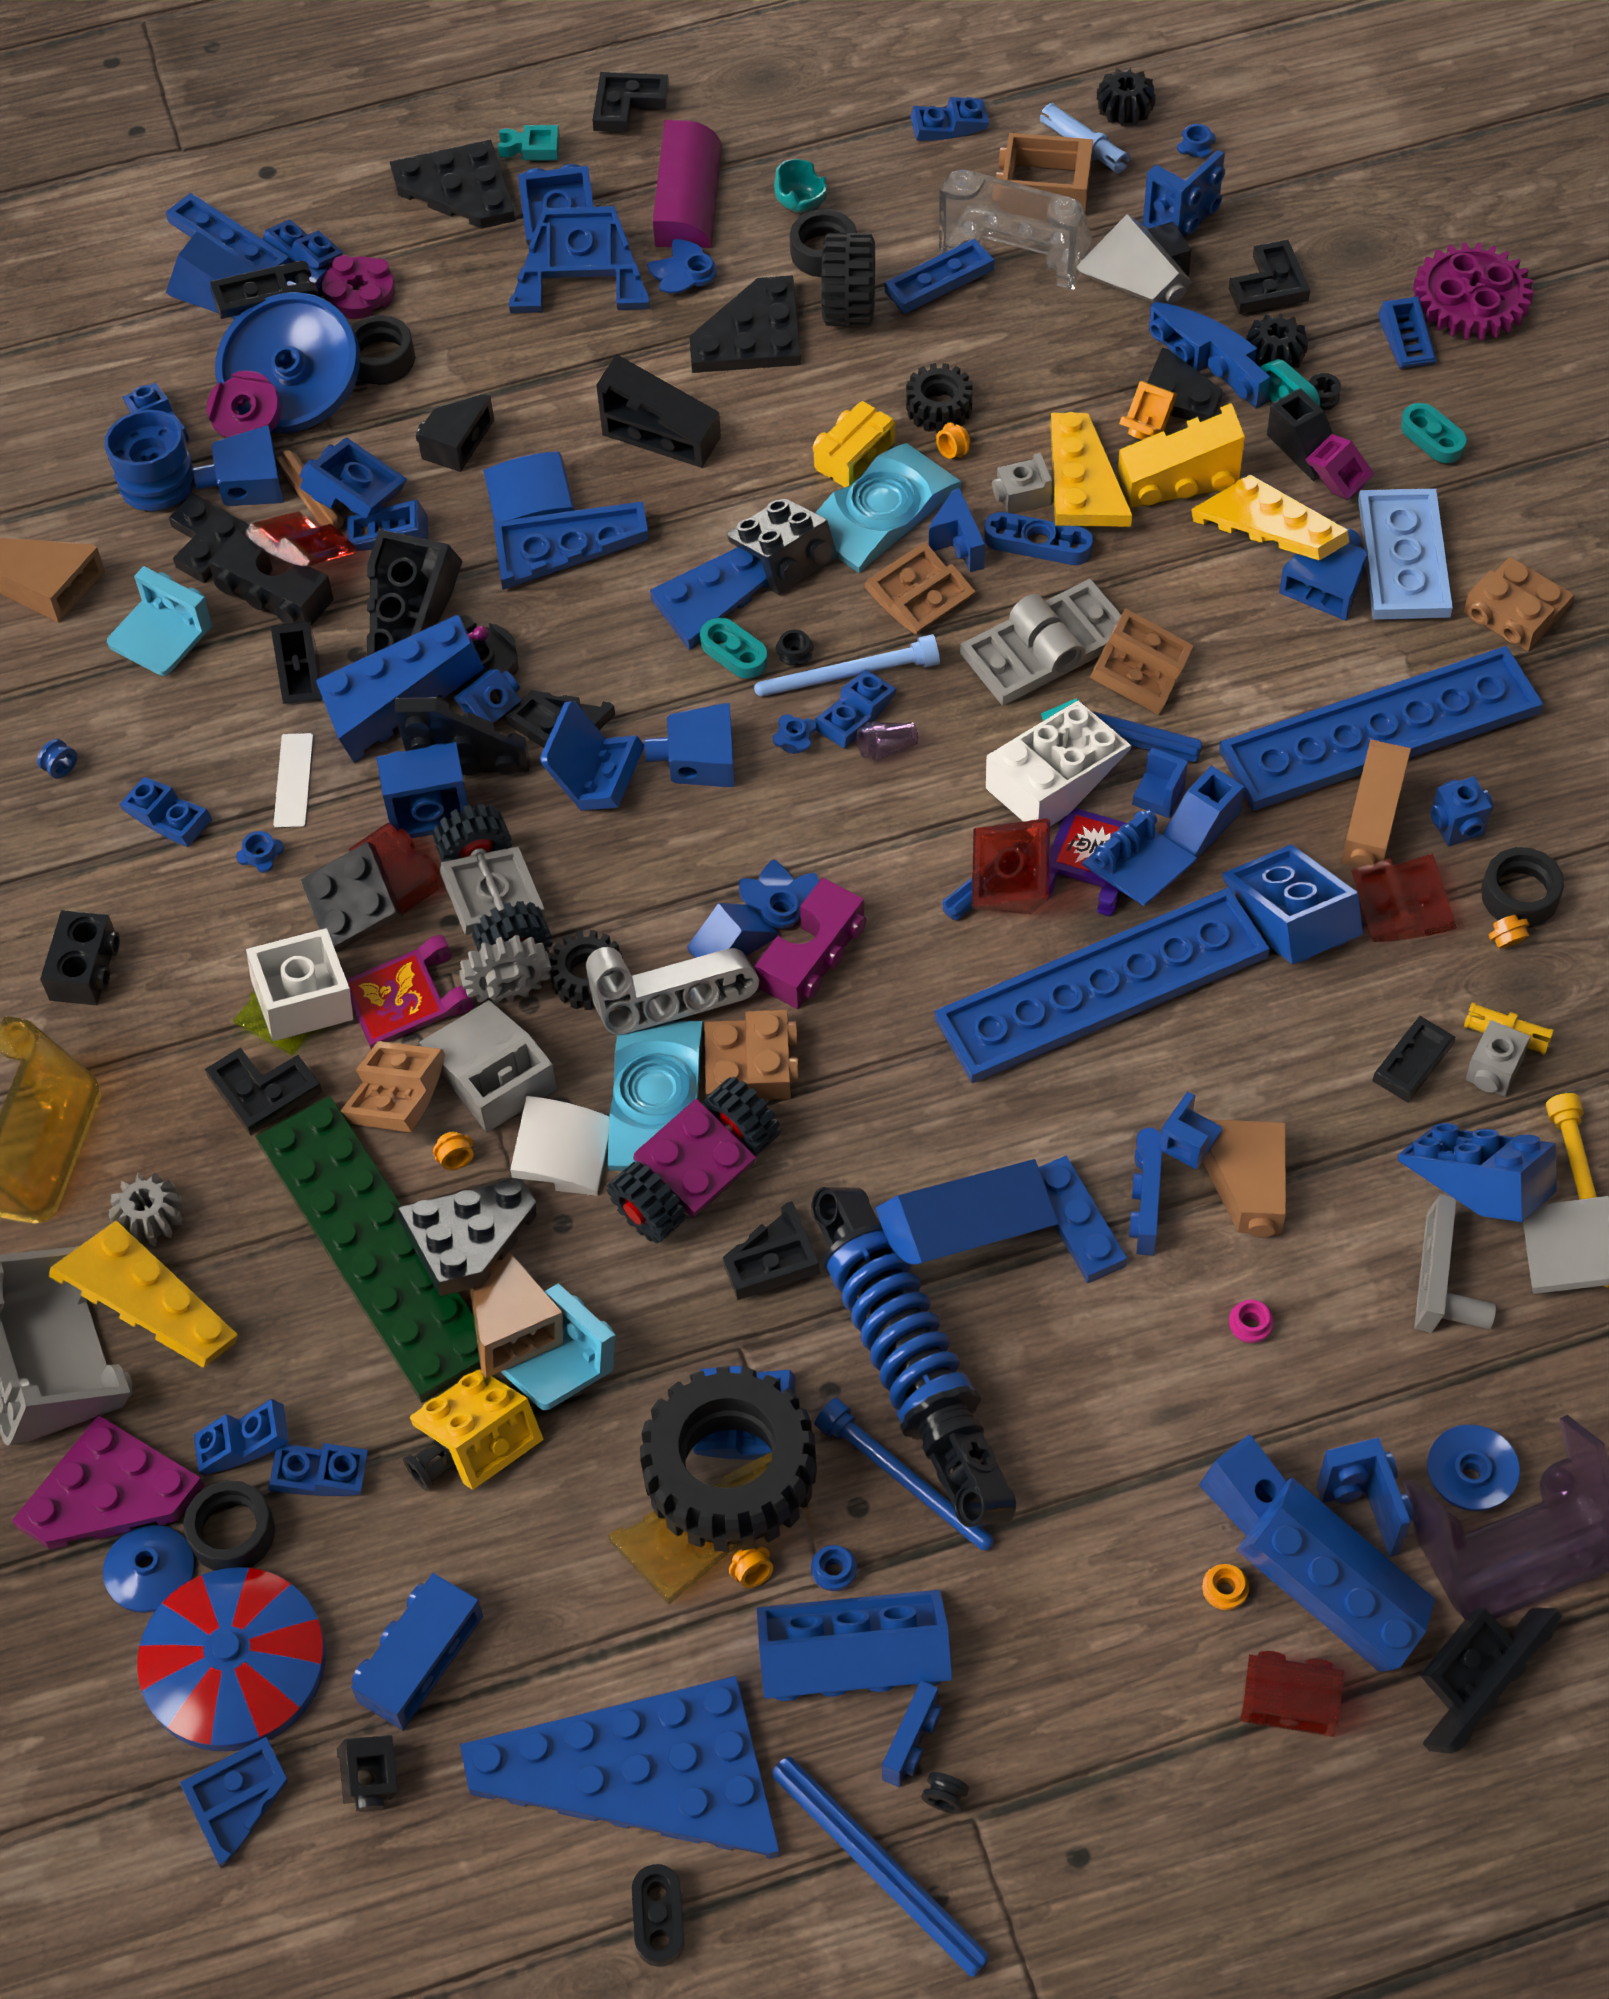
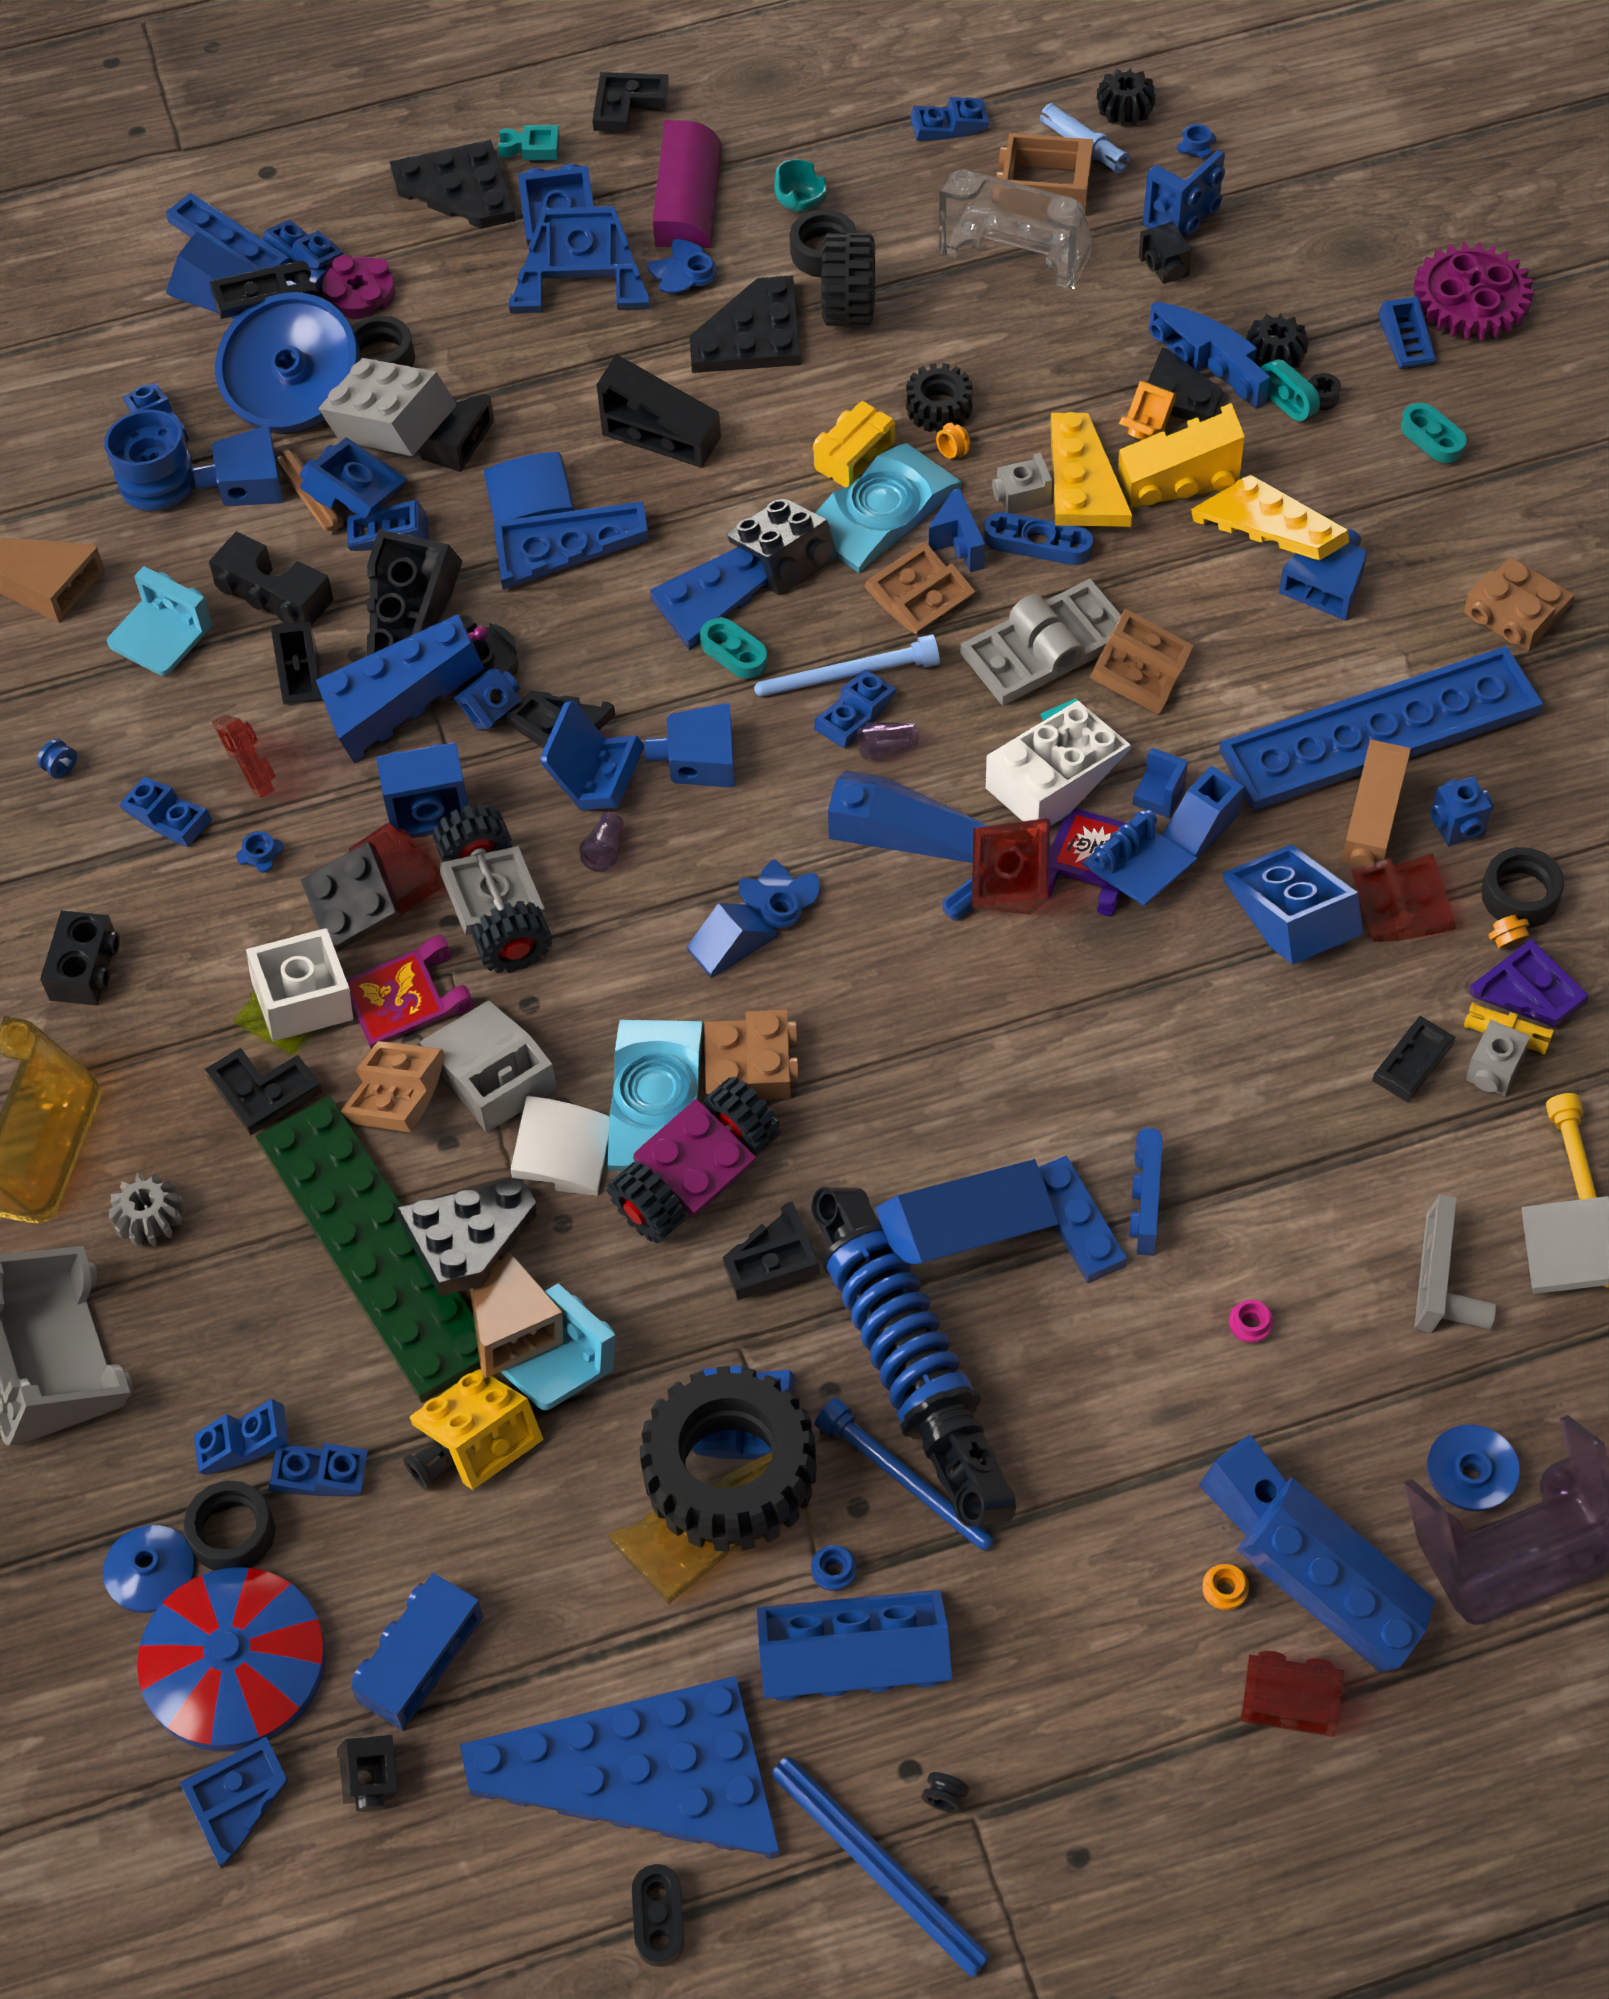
(106, 1489): magenta plate -> none
(146, 1293): yellow wing -> none
(209, 531): black plate -> none
(235, 392): magenta plate -> none
(238, 742): none -> clear red plate
(293, 780): white sticker -> none
(299, 540): clear red slope -> none
(387, 406): none -> light grey brick
(453, 1150): light orange plate -> none
(479, 746): black plate -> none
(505, 969): light grey gear -> none
(569, 956): black tyre -> none
(601, 845): none -> clear purple cone
(722, 976): light grey beam -> none
(751, 1567): light orange plate -> none
(791, 641): black plate -> none
(794, 742): blue plate -> none
(796, 970): magenta arch -> none
(894, 817): none -> blue wedge
(904, 1751): blue plate -> none
(939, 276): blue plate -> none
(1100, 984): blue plate -> none
(1135, 264): light grey slope -> none
(1151, 737): blue axle -> none
(1188, 1134): blue panel -> none
(1250, 1174): medium nougat slope -> none
(1276, 284): black plate -> none
(1298, 428): black slope -> none
(1340, 466): magenta brick -> none
(1368, 1469): blue bracket -> none
(1405, 554): light blue plate -> none
(1478, 1667): black bracket -> none
(1486, 1170): blue slope -> none
(1531, 986): none -> dark purple wing

